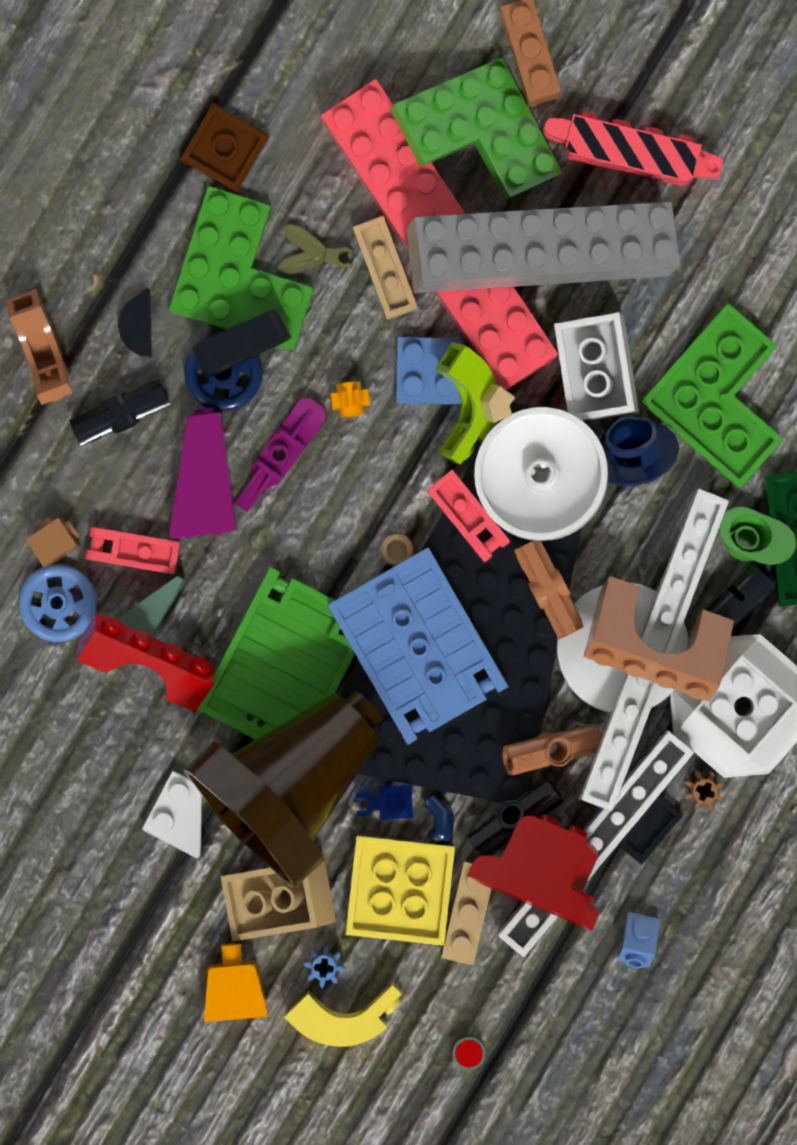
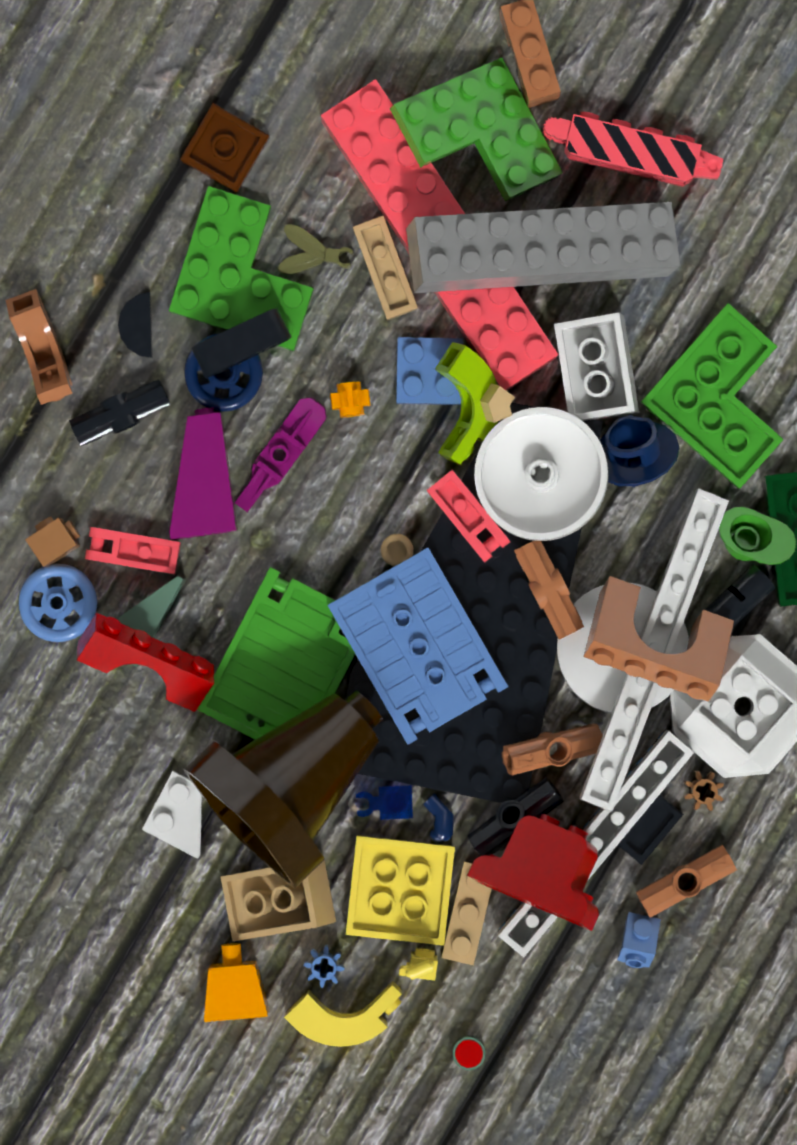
(421, 965): none -> light yellow piece
(706, 871): none -> nougat piece

